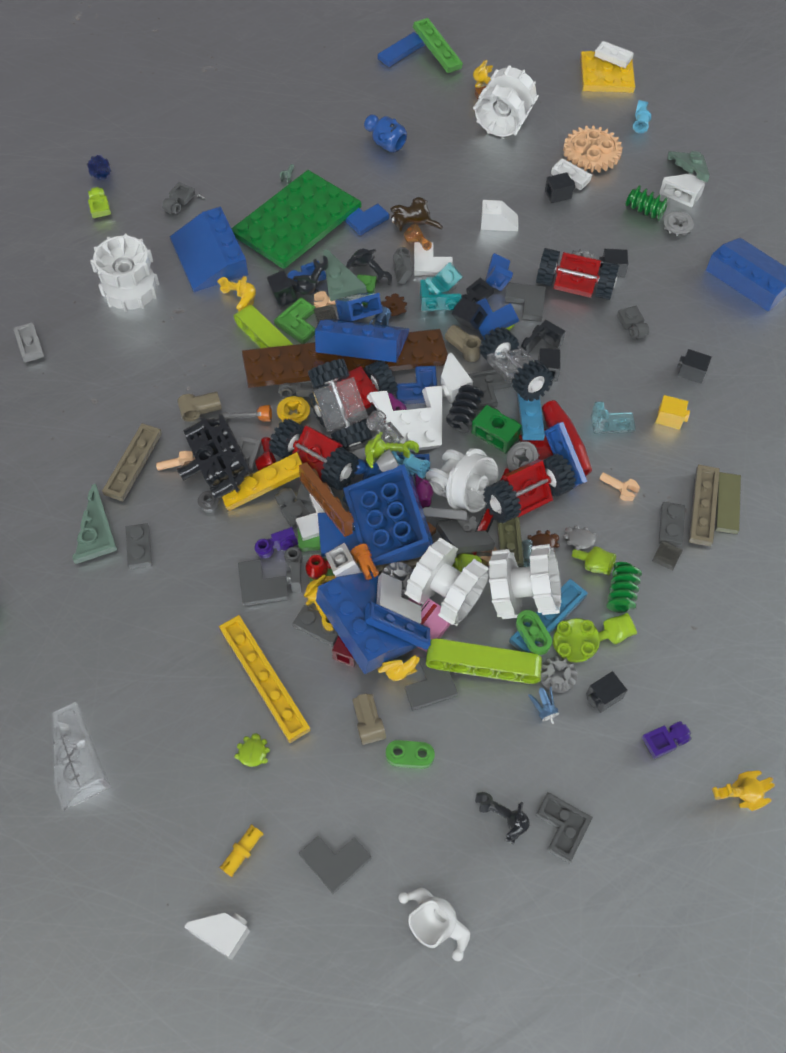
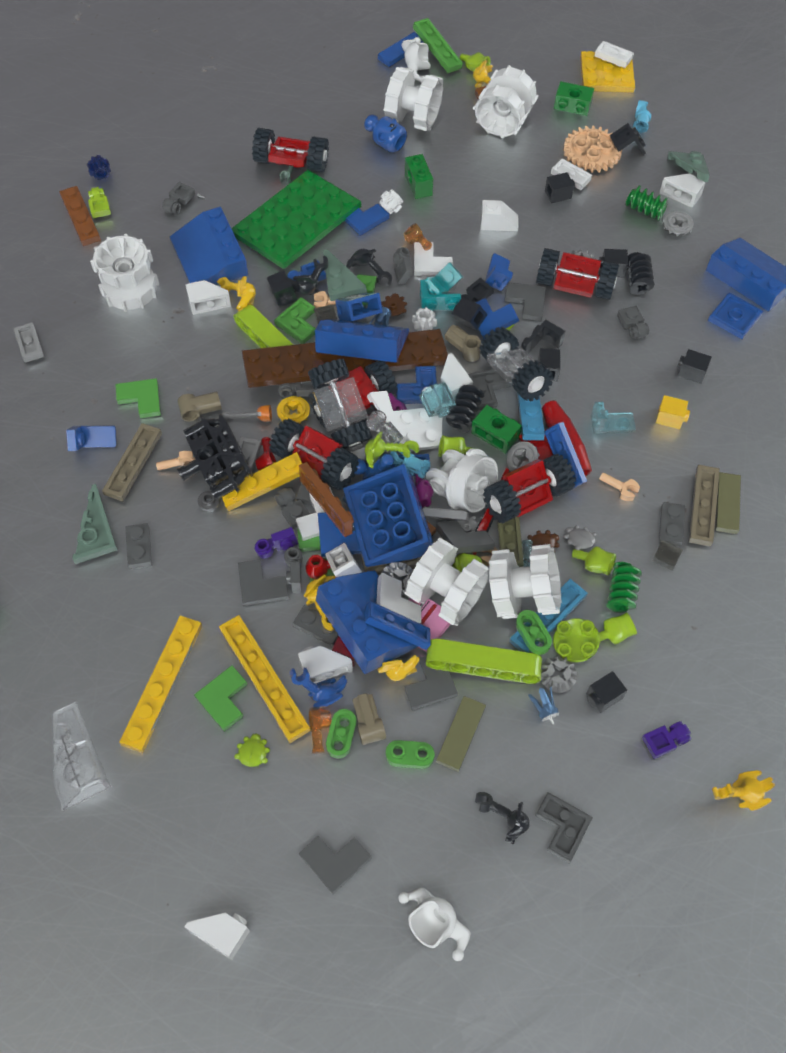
(80, 216): none -> dark orange plate
(91, 437): none -> bracket
(144, 392): none -> bright green tile
(160, 684): none -> yellow plate
(206, 297): none -> white slope
(216, 697): none -> bright green tile
(241, 850): yellow pin -> none
(290, 151): none -> plate
(318, 720): none -> clear orange bar
(324, 663): none -> white slope
(324, 692): none -> blue piece
(341, 734): none -> bright green plate
(363, 557): orange pin -> none
(387, 461): light grey bar -> none
(391, 201): none -> white gear
(404, 96): none -> white piece
(416, 56): none -> white piece
(416, 213): dark brown animal -> none
(418, 176): none -> green brick
(424, 319): none -> white gear
(437, 400): none -> clear light blue brick
(453, 443): none -> lime piece
(461, 733): none -> olive tile
(474, 60): none -> lime piece
(573, 98): none -> green brick
(625, 136): none -> black bracket
(640, 273): none -> black piece
(735, 315): none -> blue tile

